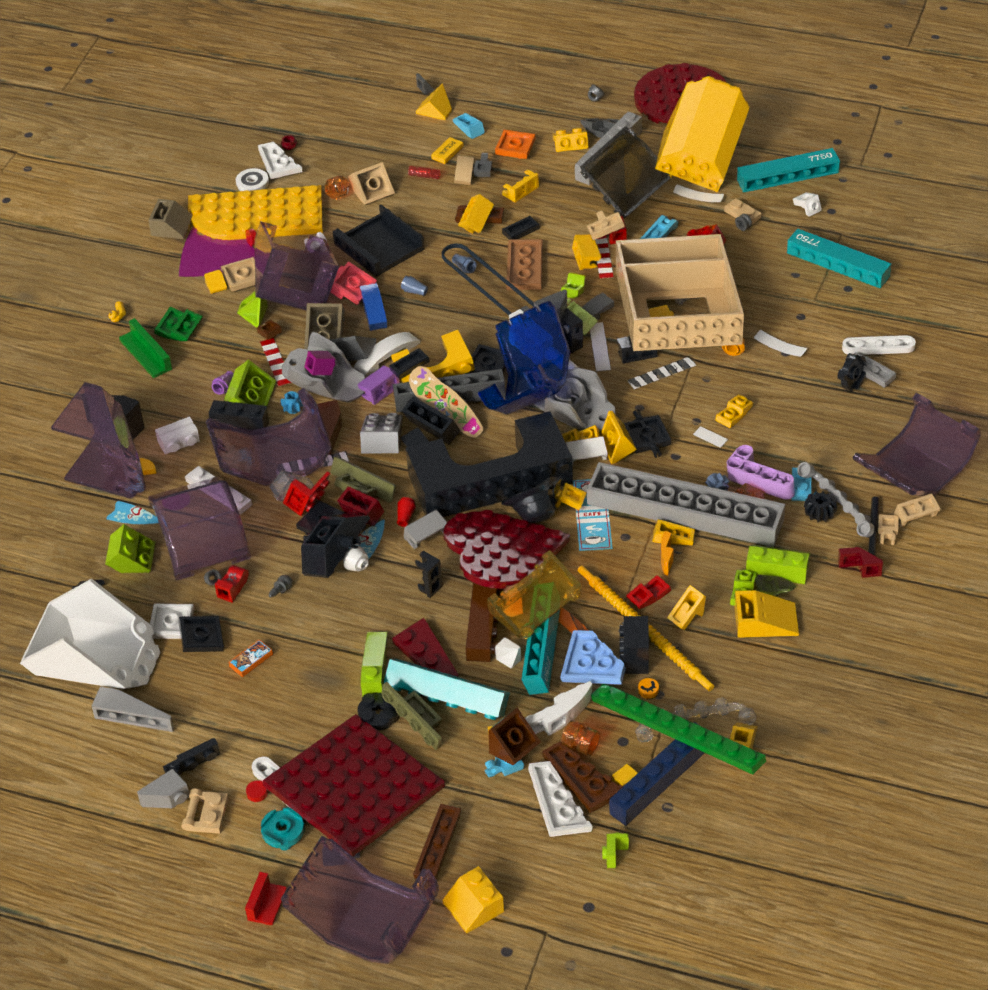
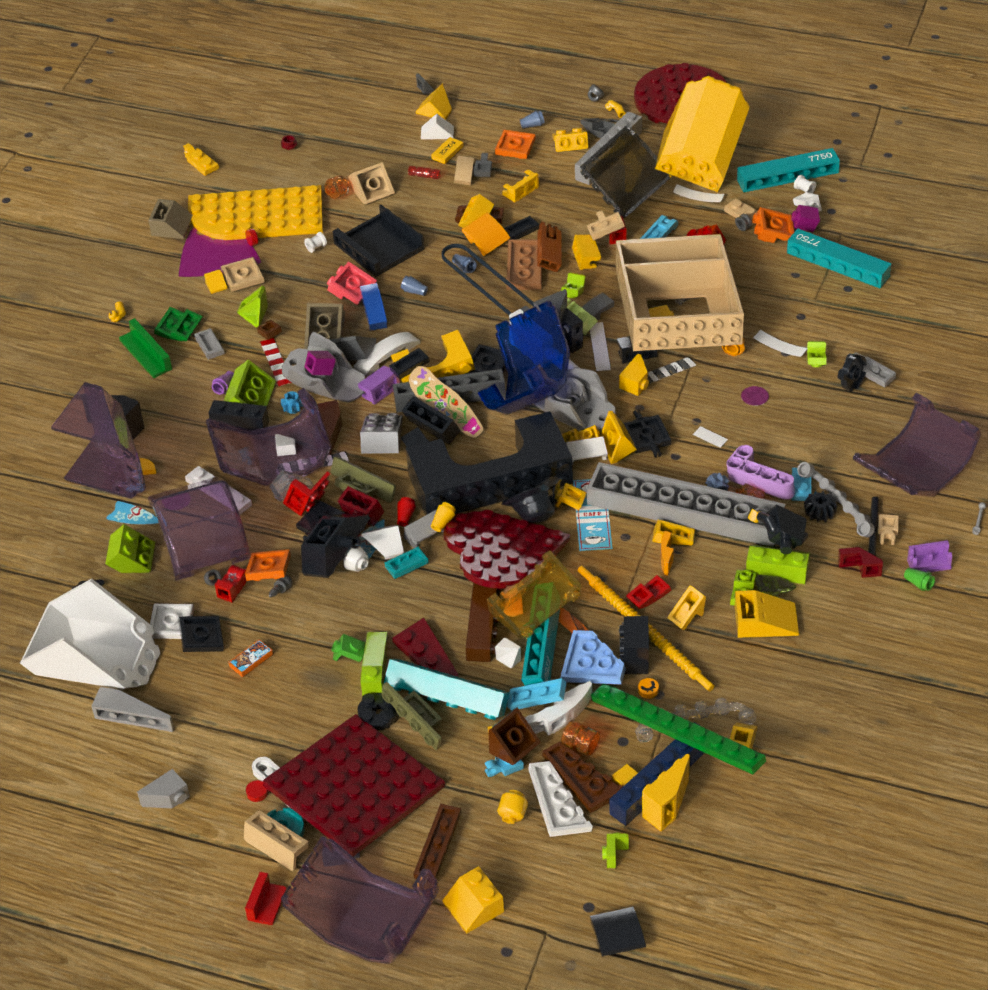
(177, 435): white brick -> none
(193, 757): black hinge -> none
(200, 160): none -> yellow hinge
(209, 343): none -> light grey tile
(212, 812): tan plate -> none
(257, 175): white tile -> none
(268, 565): none -> orange plate
(274, 839): none -> tan panel
(276, 161): white wing -> none
(285, 445): none -> white slope
(292, 274): windscreen -> none
(348, 647): none -> bright green bracket
(386, 540): none -> white slope
(406, 562): none -> teal plate
(431, 574): black hinge -> none
(437, 129): none -> white slope
(443, 515): none -> yellow cone
(469, 125): medium azure slope -> none
(486, 233): none -> light orange slope
(512, 806): none -> yellow head
(532, 120): none -> sand blue cone
(537, 694): none -> medium azure plate
(549, 247): none -> dark orange hinge
(604, 263): sticker -> none
(616, 106): none -> yellow arm
(617, 931): none -> black slope
(634, 377): none -> yellow slope
(664, 796): none -> yellow slope
(735, 411): yellow slope -> none
(754, 395): none -> flat silver sticker
(772, 225): none -> orange plate
(782, 527): none -> black torso
(804, 184): none -> white bush
(805, 218): none -> magenta brick
(816, 353): none -> lime bracket
(879, 345): white plate -> none
(917, 508): tan hinge -> none
(921, 579): none -> bright green cone
(930, 556): none -> medium lavender hinge
(976, 530): none -> light grey hinge

